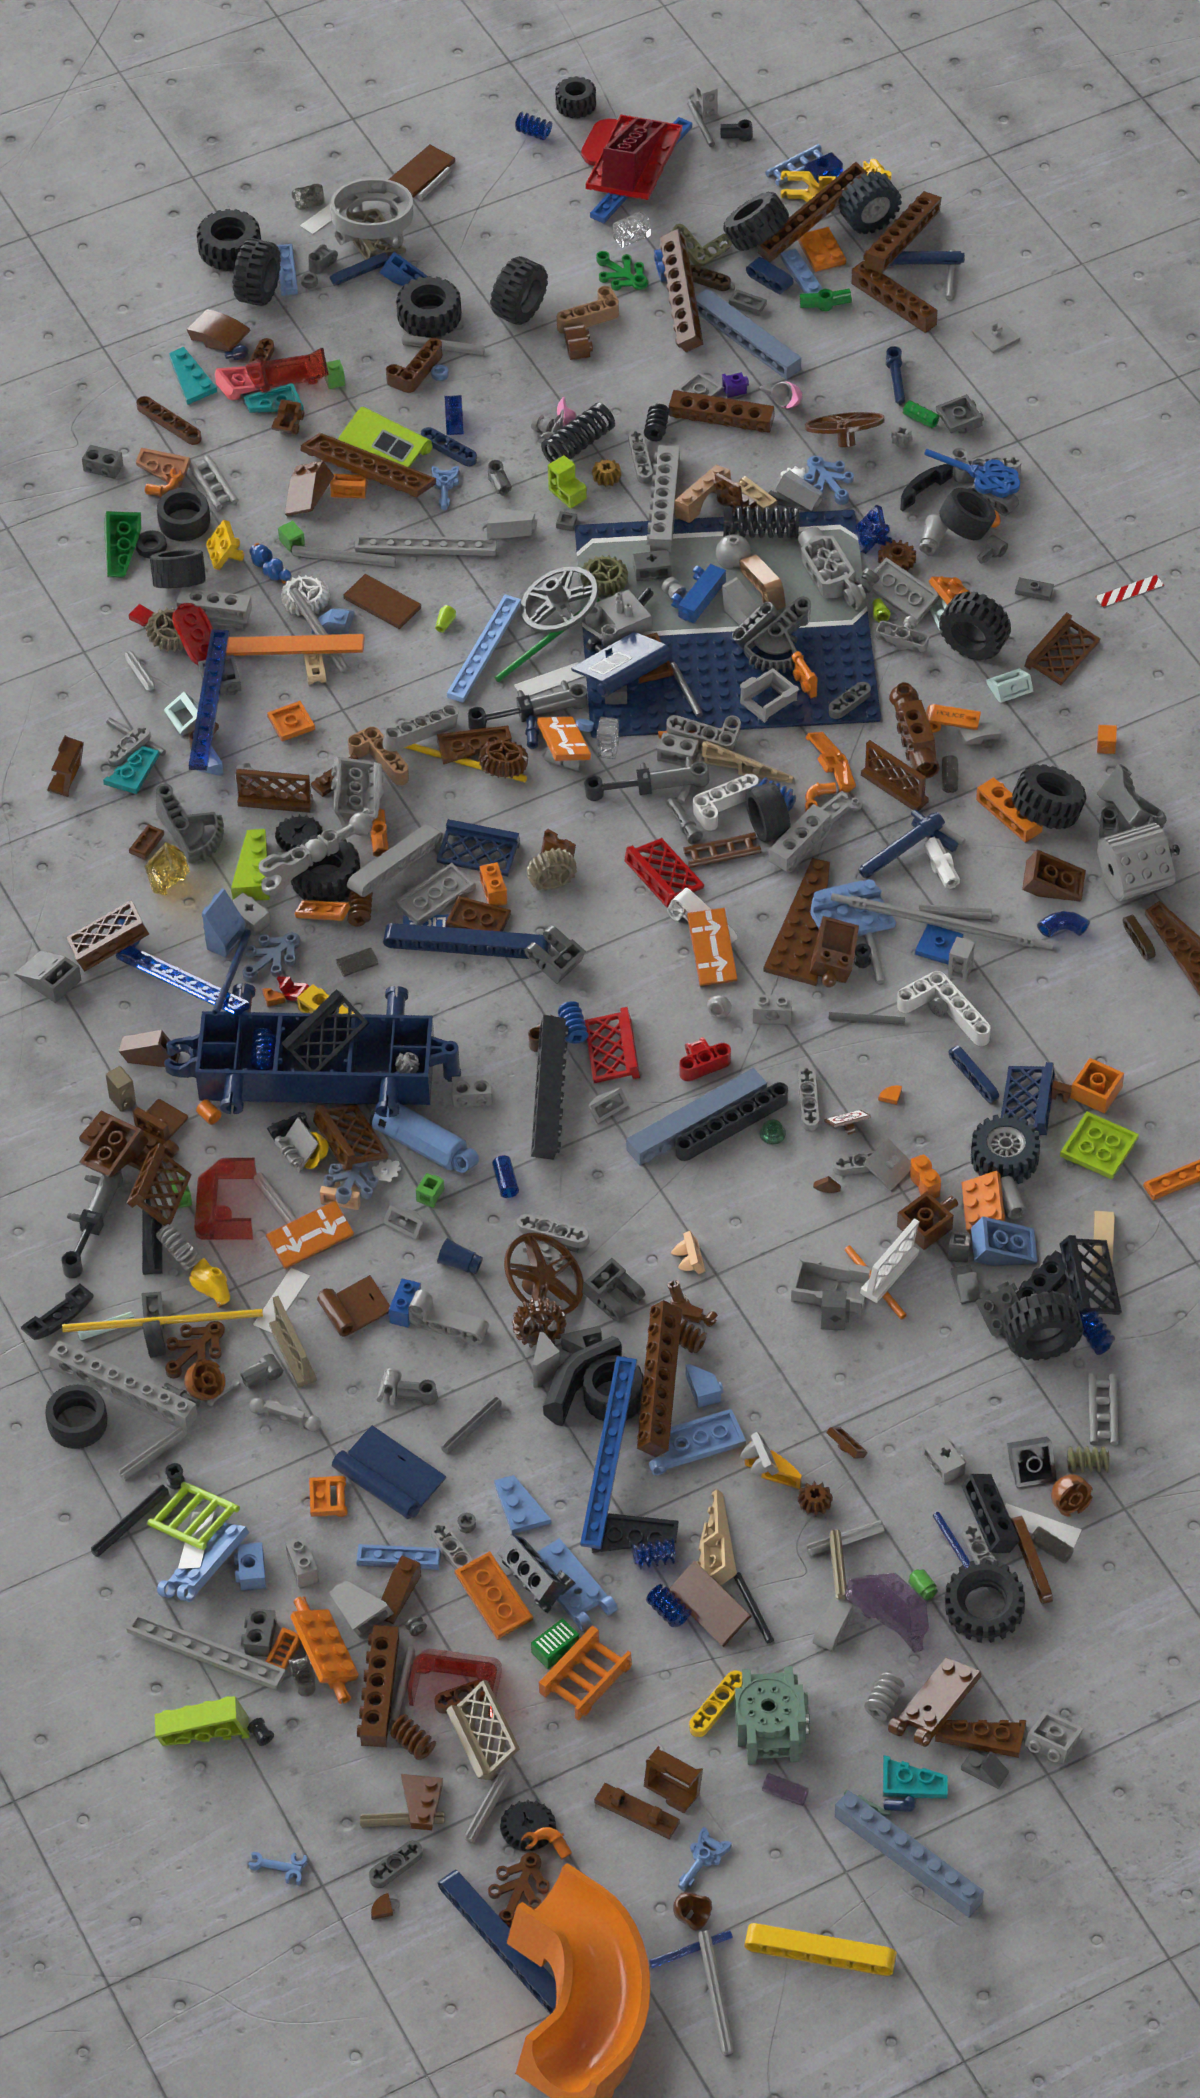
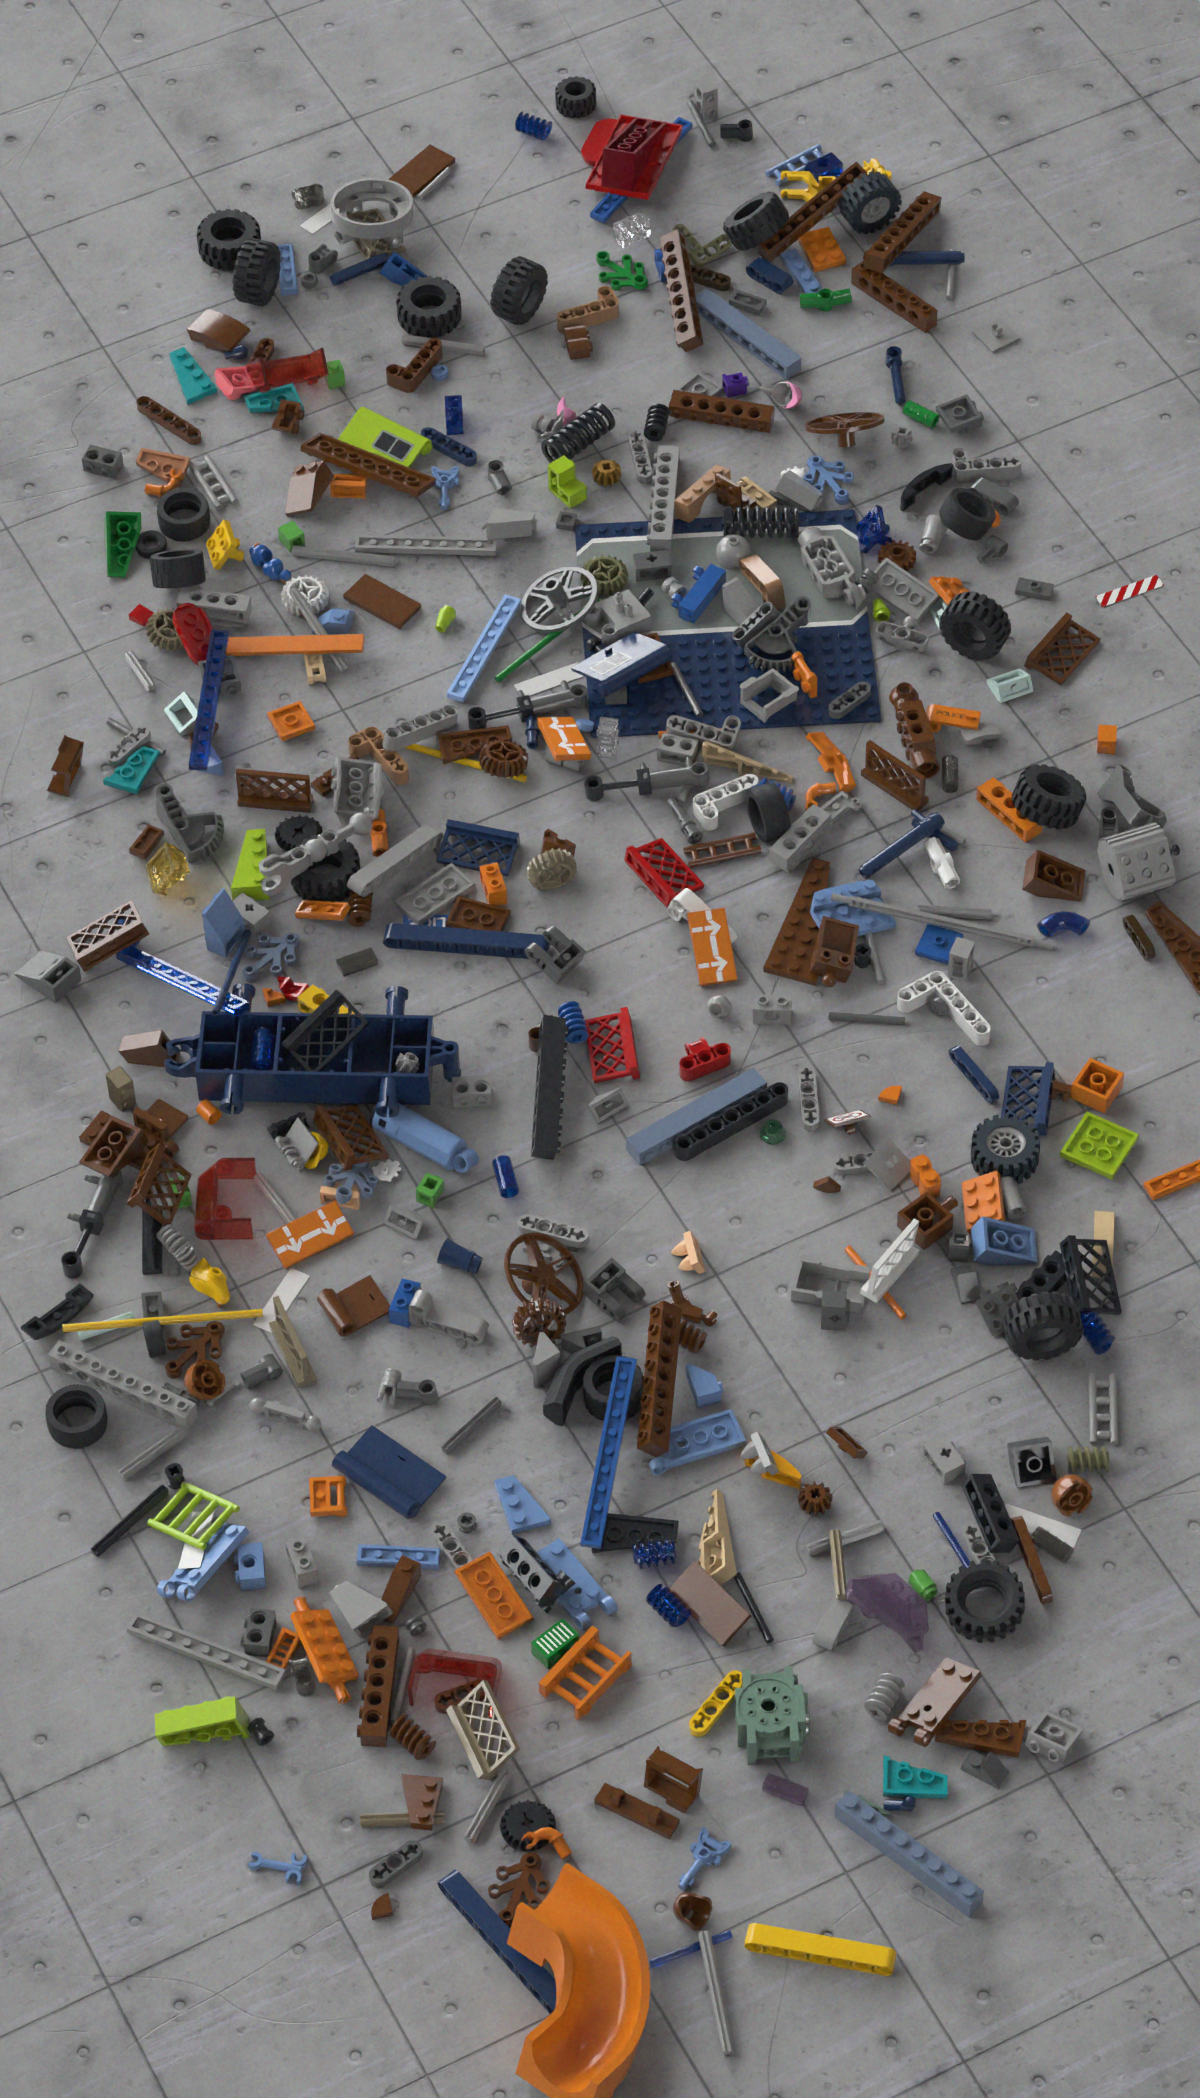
(990, 478): blue piece -> none

